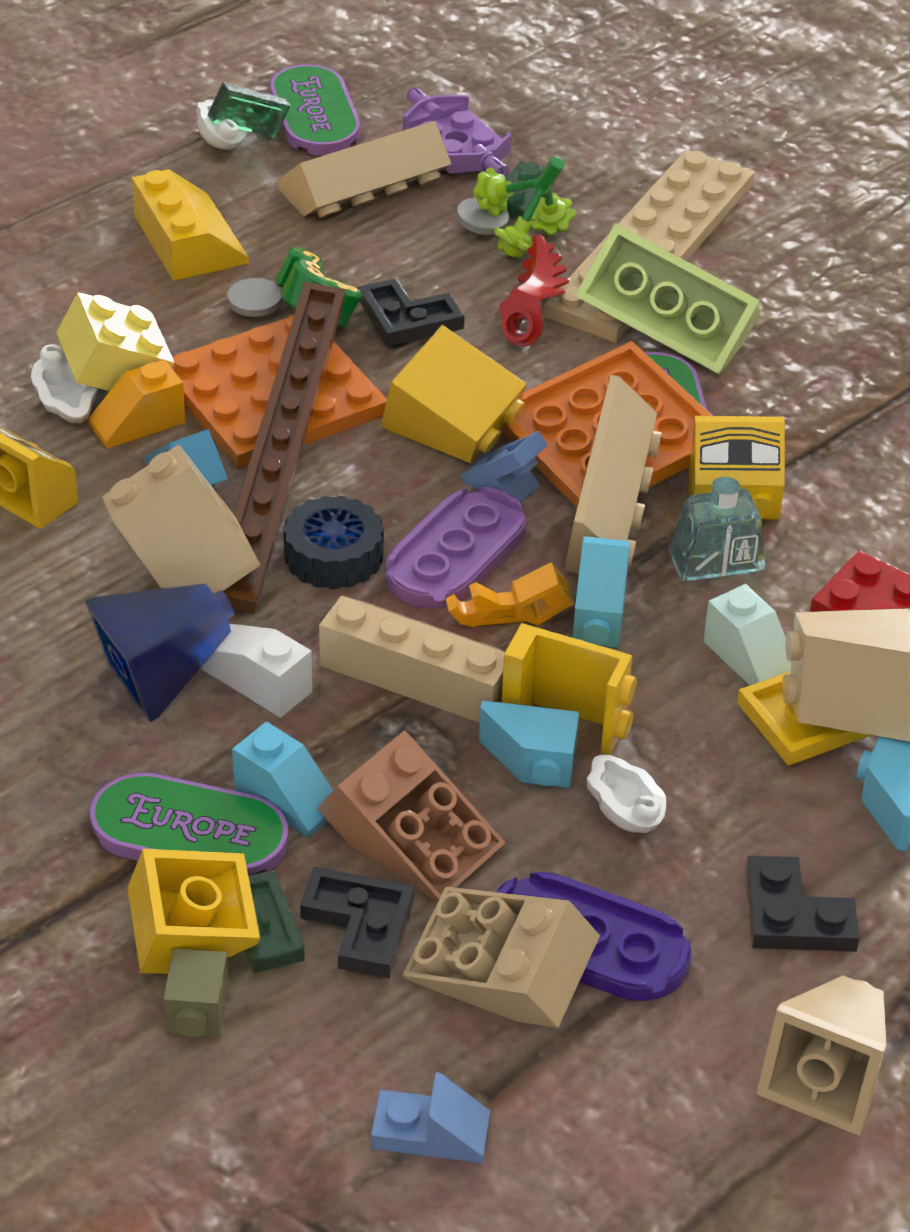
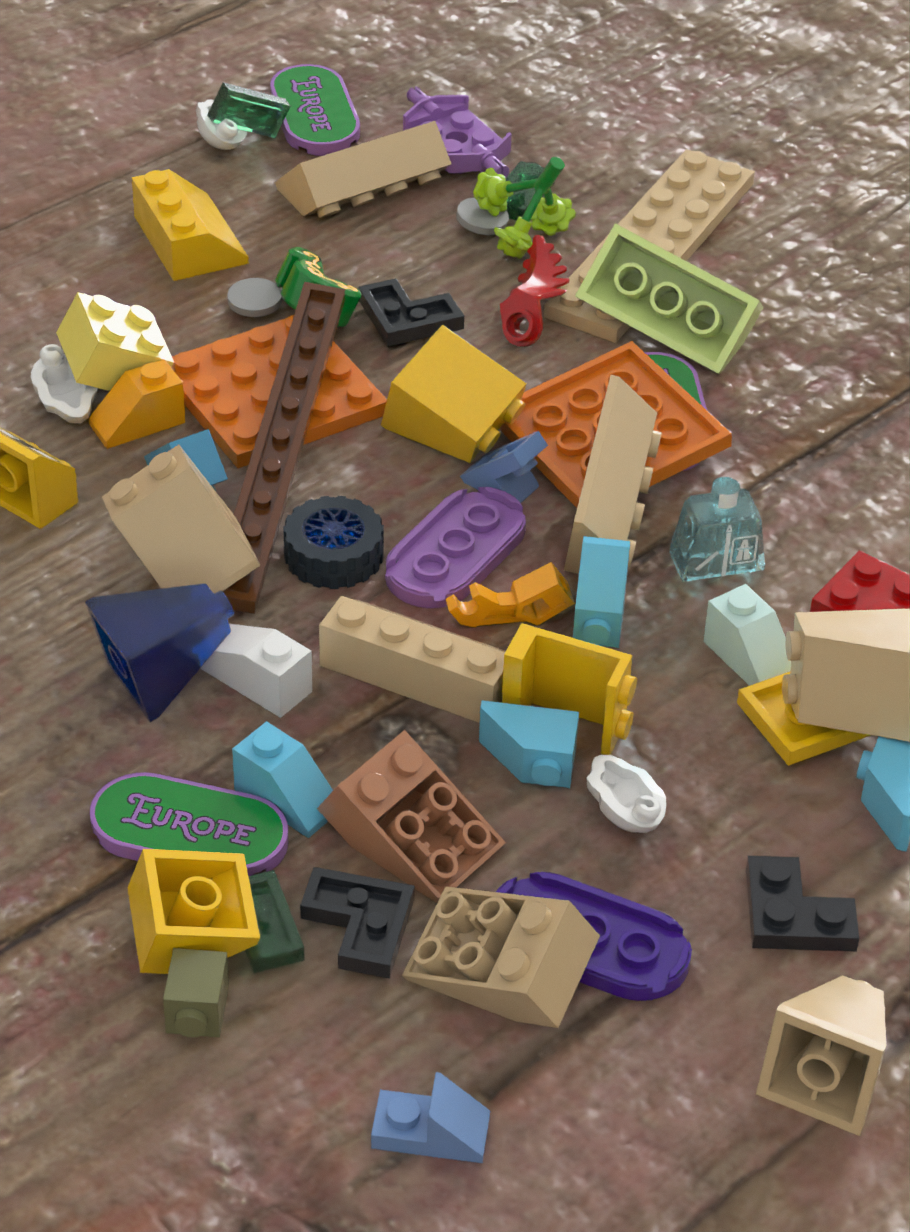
(745, 450): yellow slope -> none

